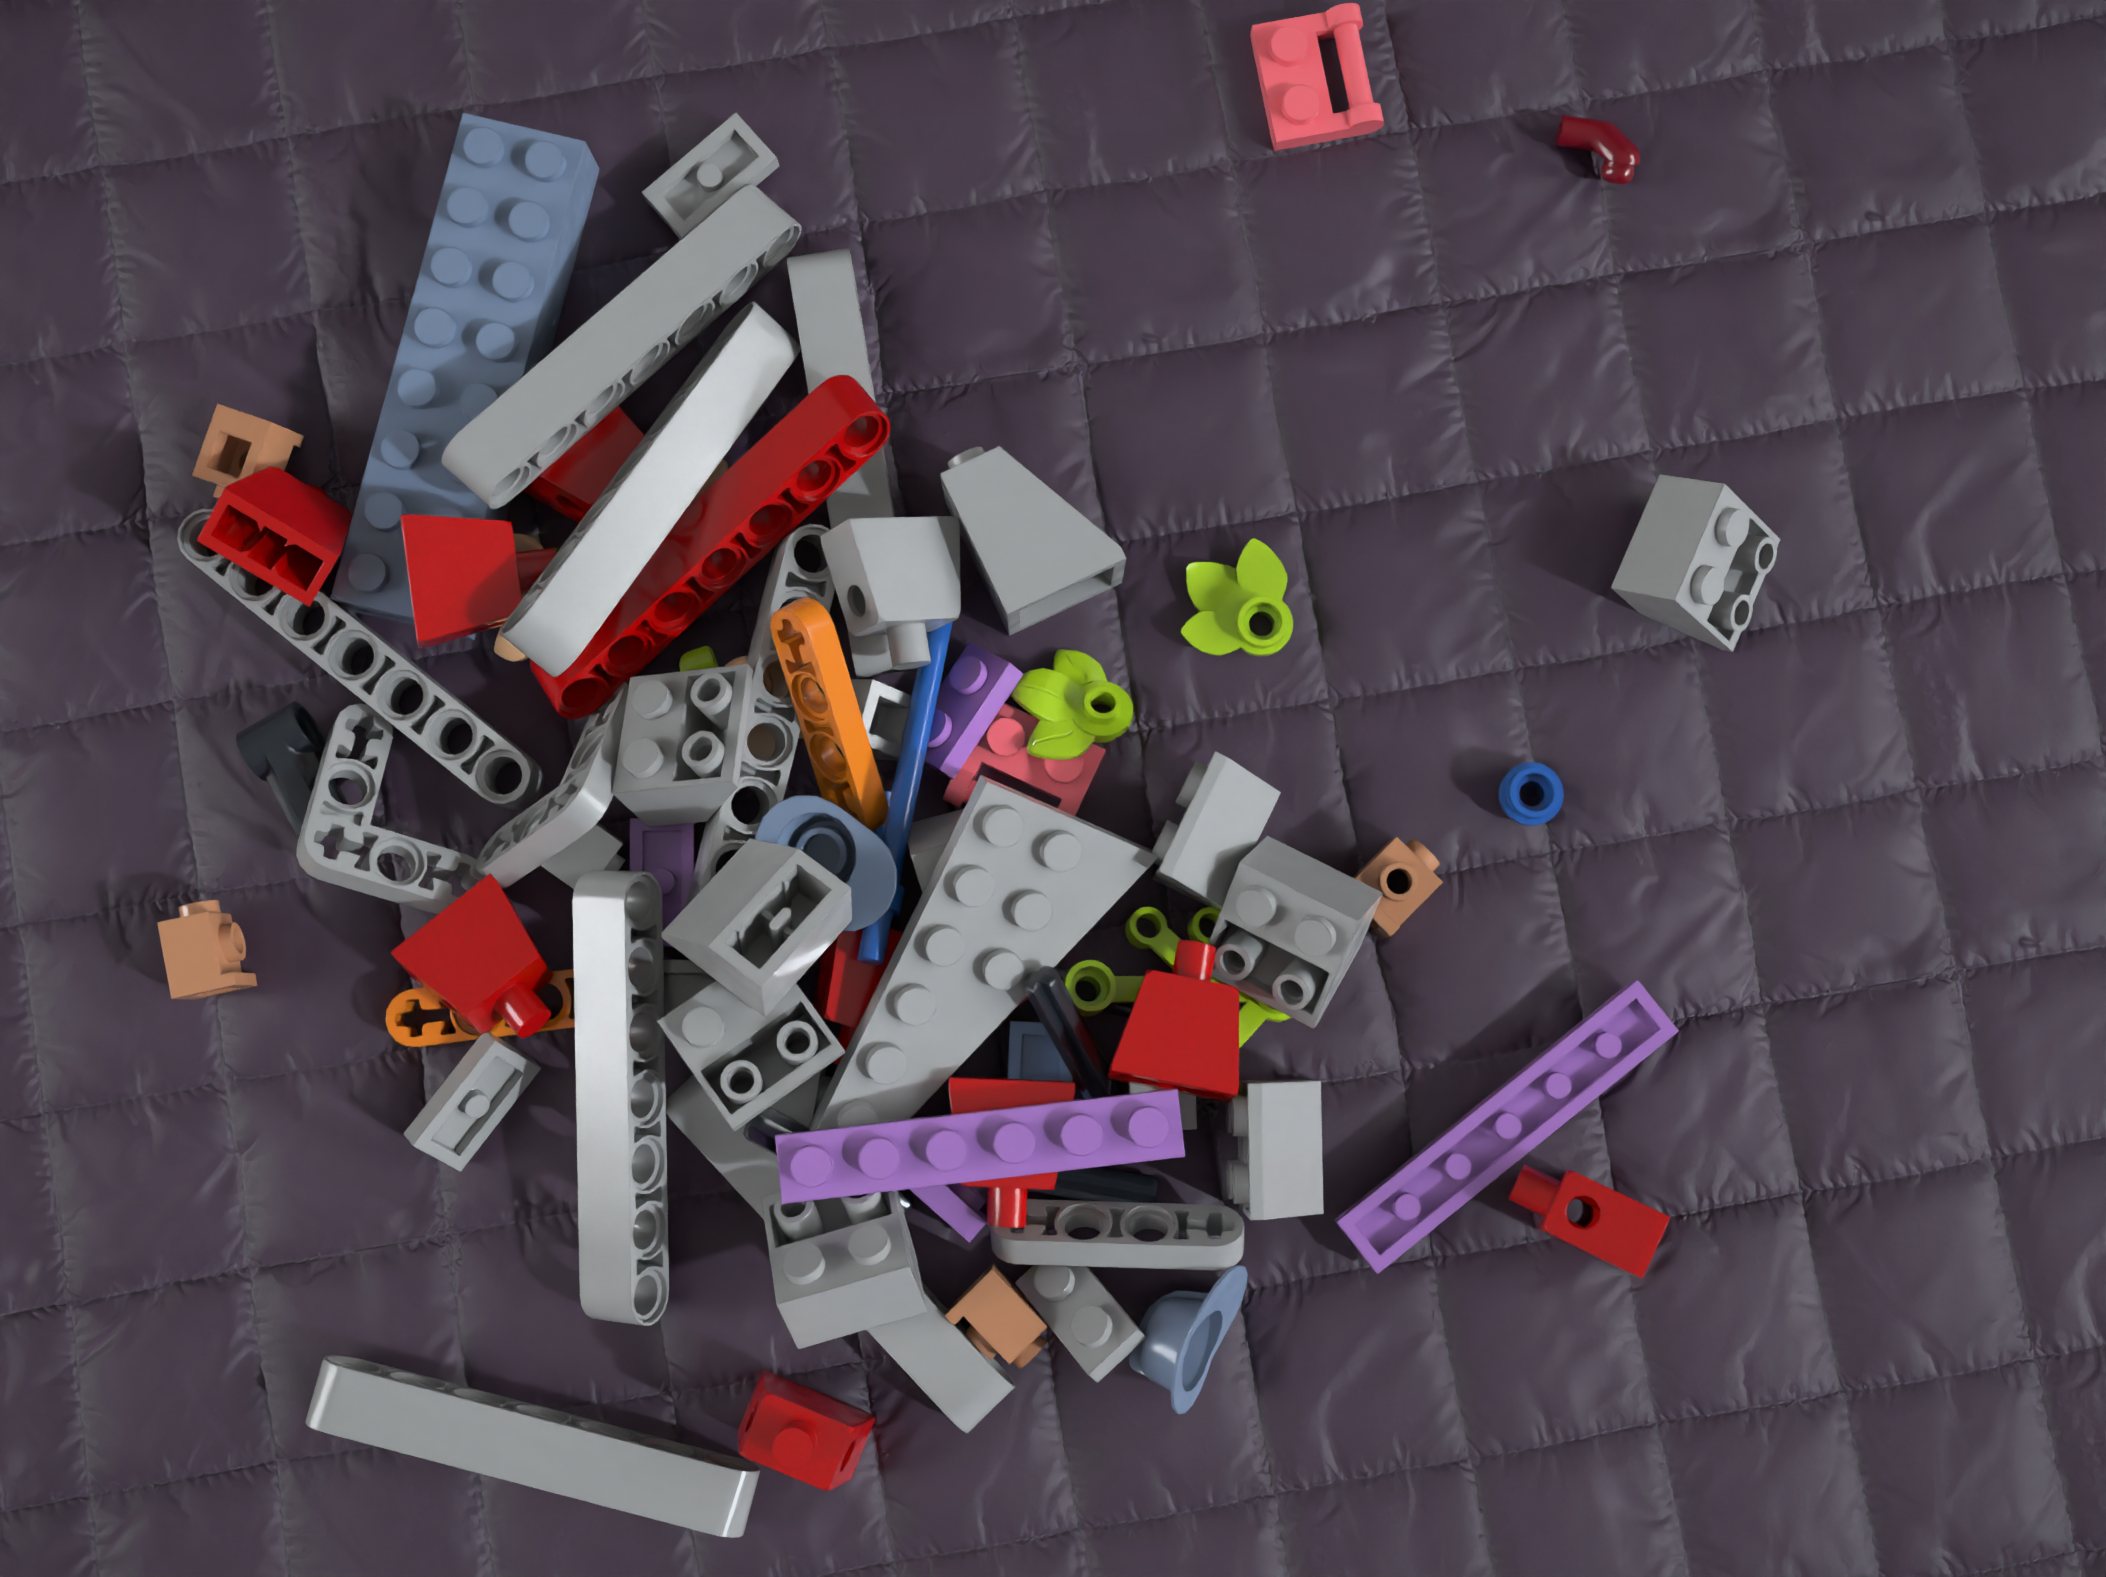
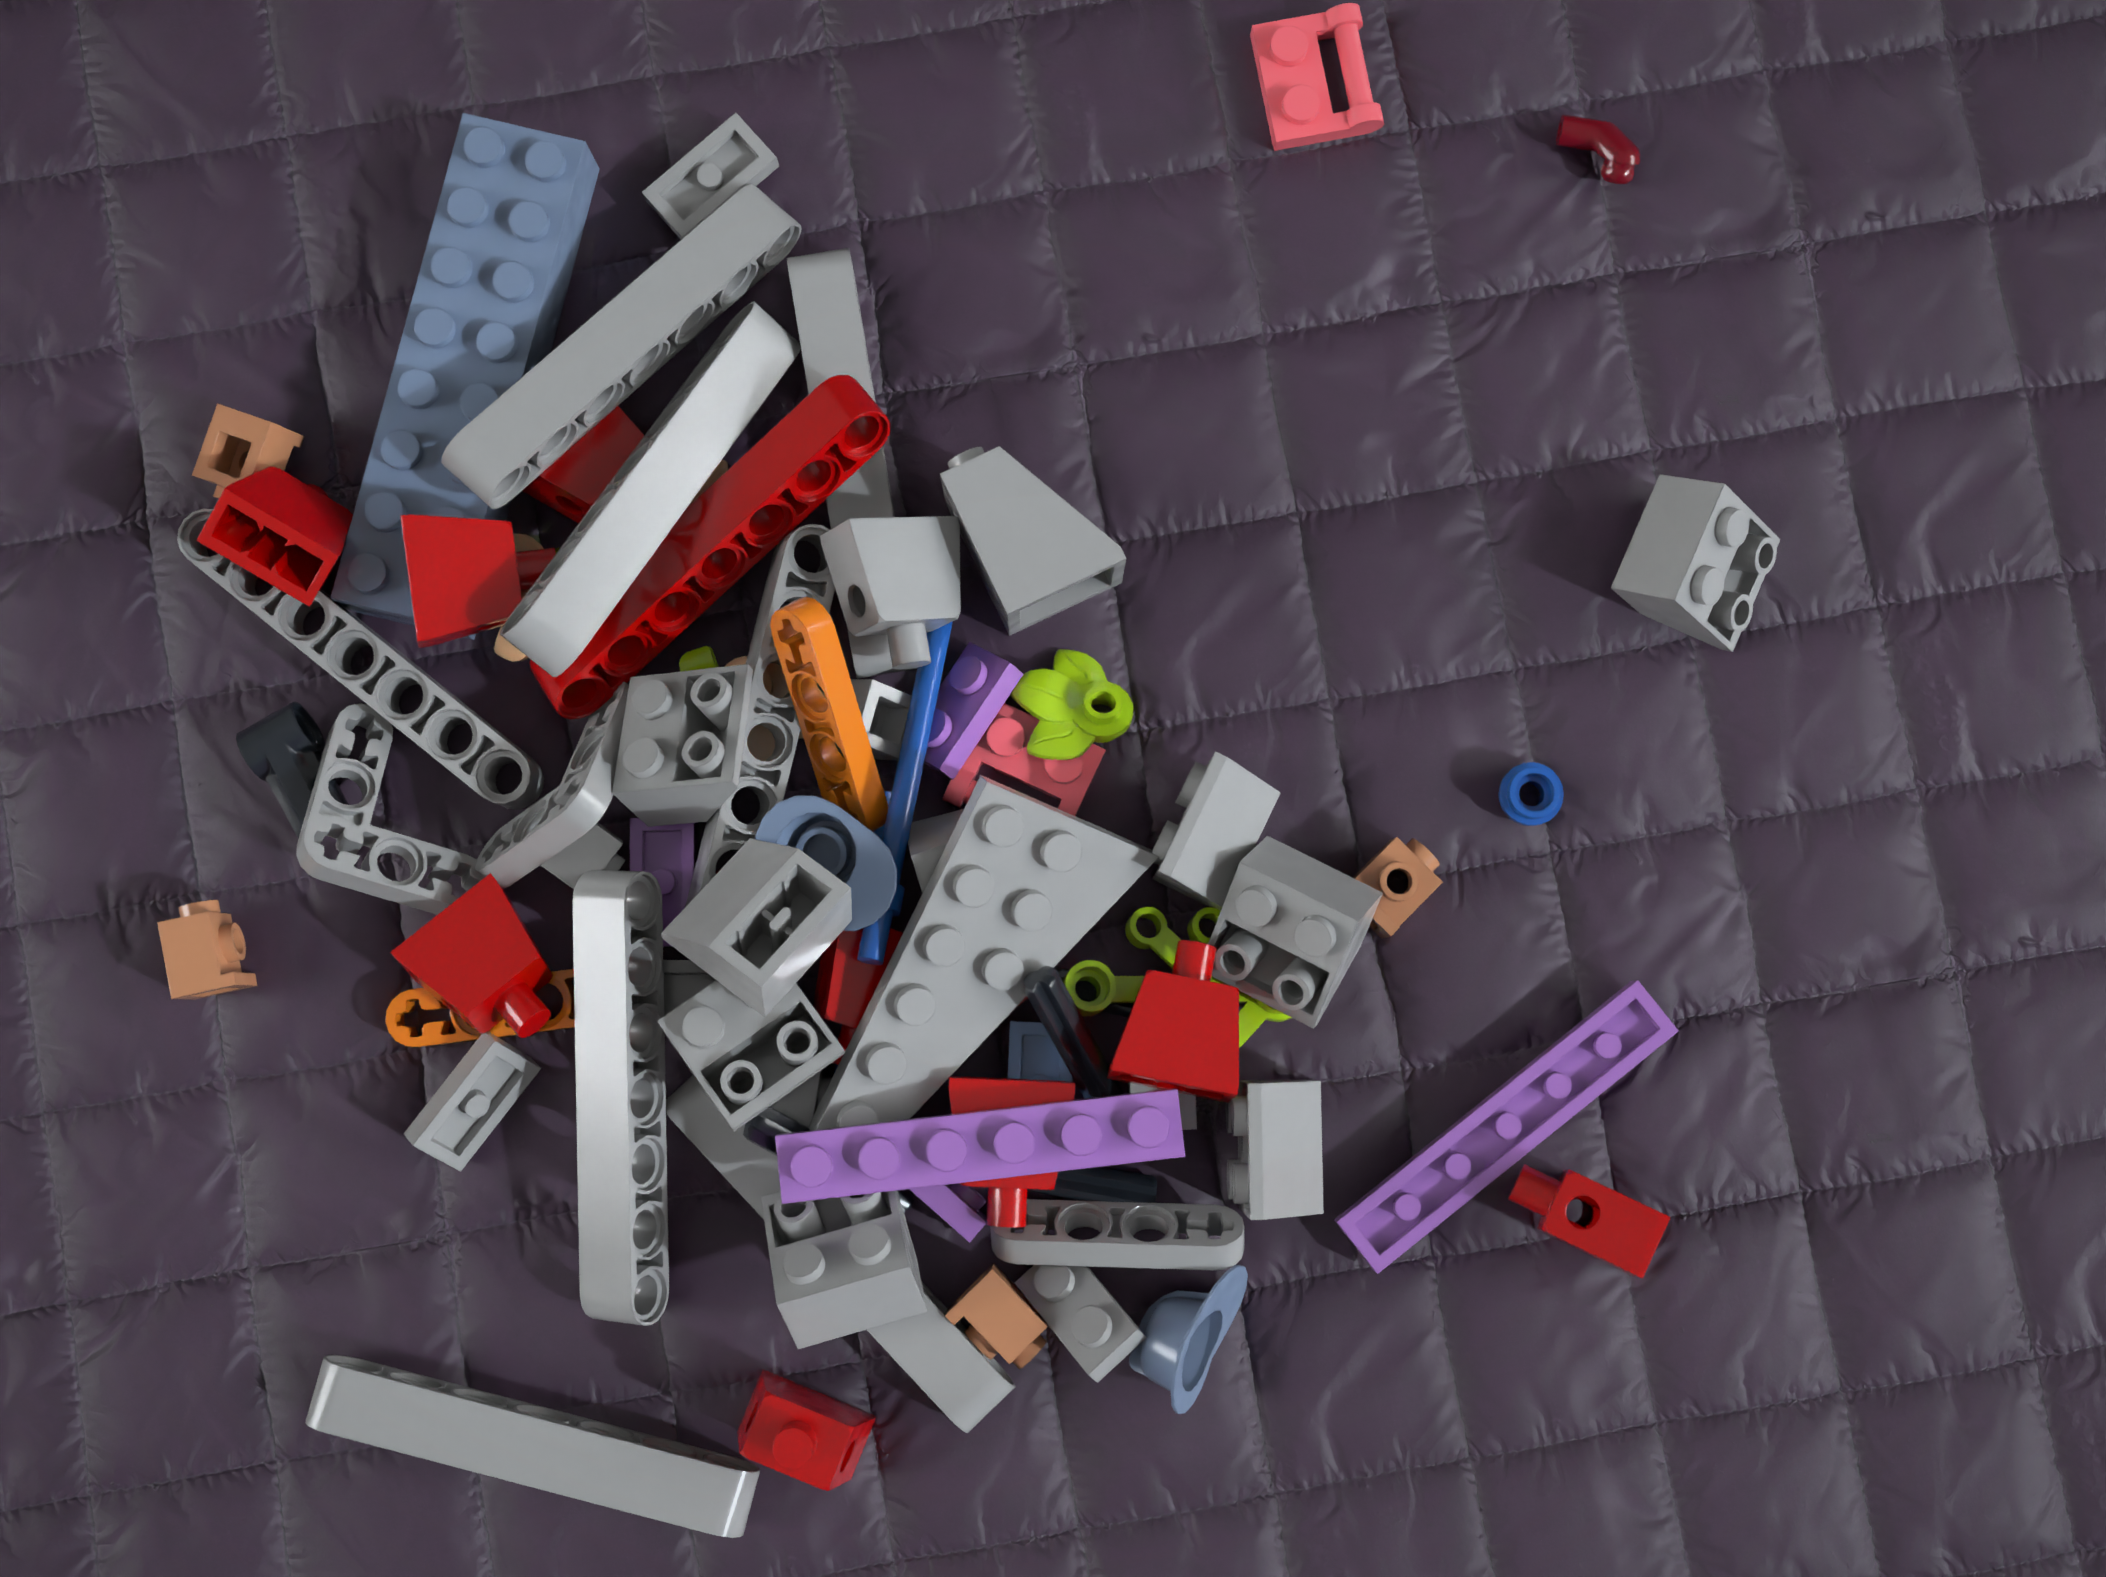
(1232, 597): lime plate -> none

